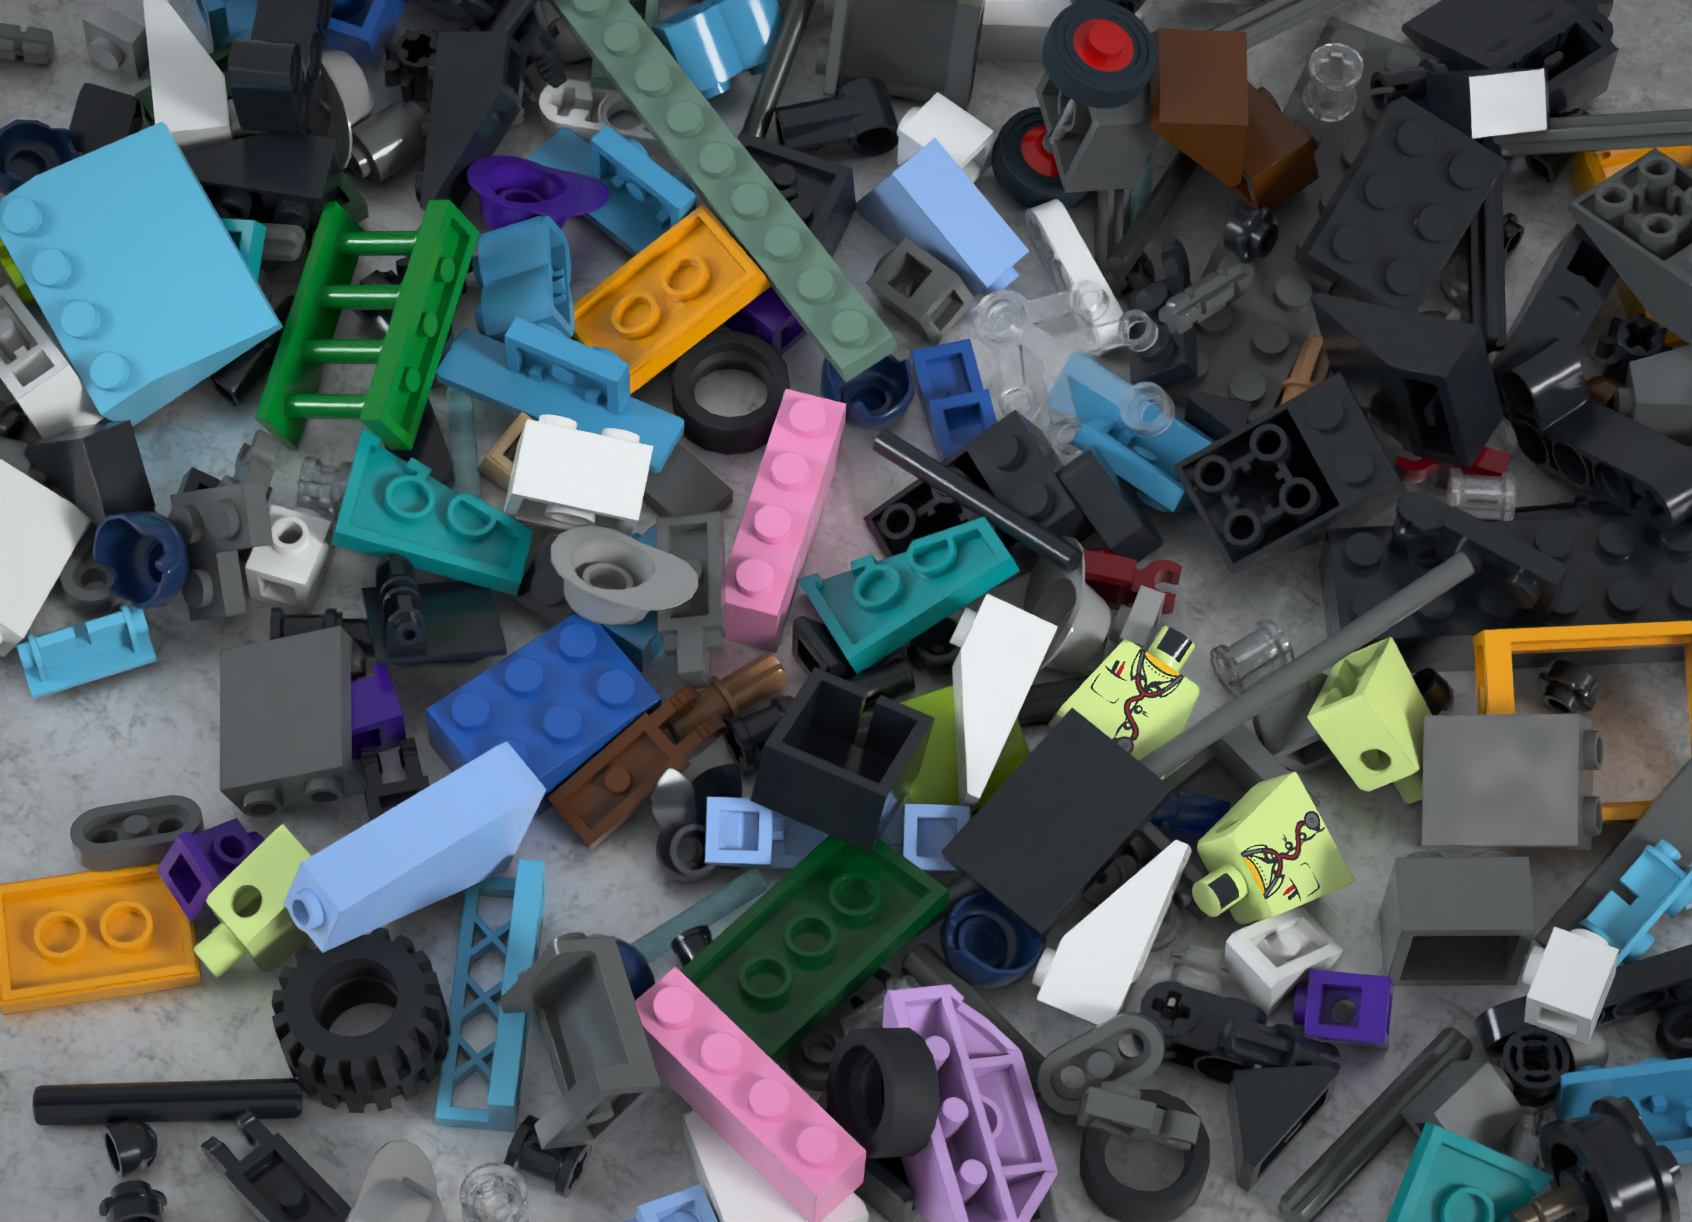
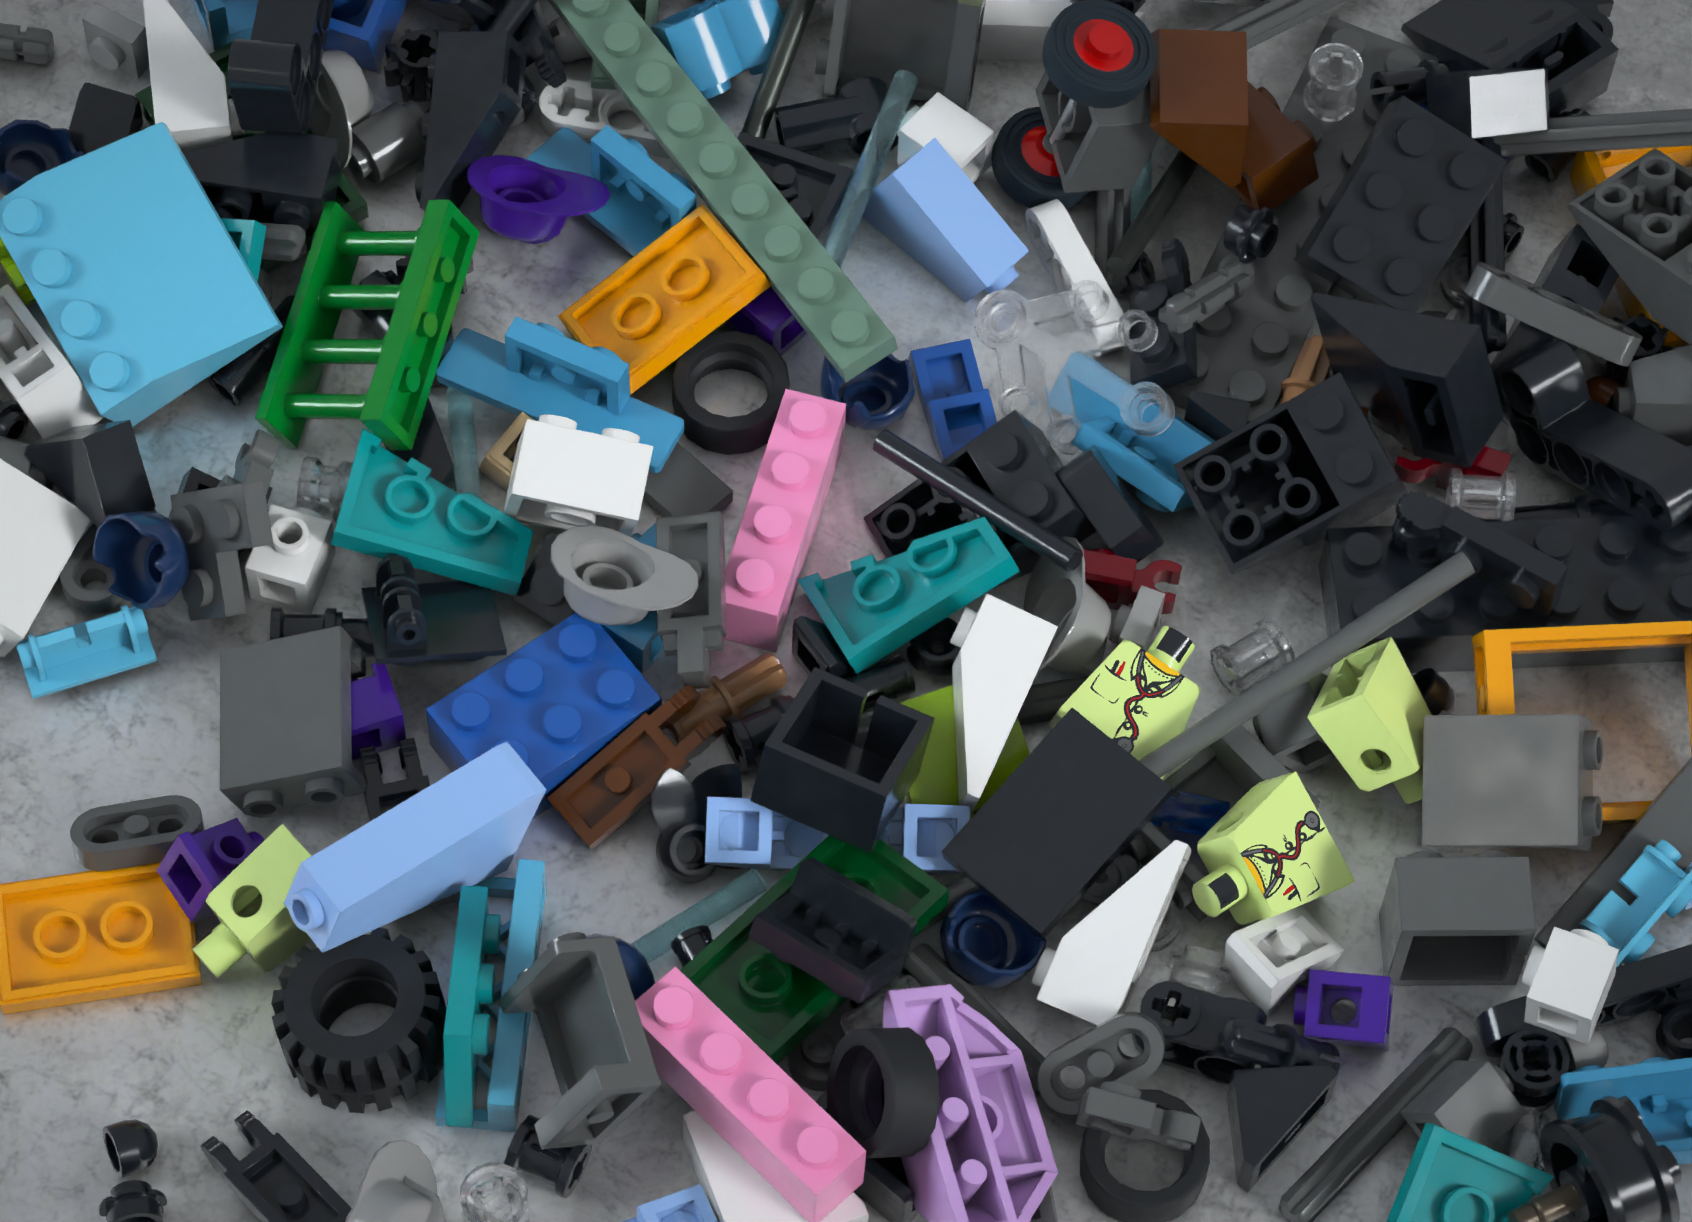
(167, 1101): black axle -> none
(469, 988): none -> teal wing
(524, 275): dark azure brick -> none
(836, 932): none -> black bracket
(870, 165): none -> clear light blue bar
(920, 290): dark grey brick -> none
(1553, 314): none -> dark grey beam
(1568, 688): black plate -> none

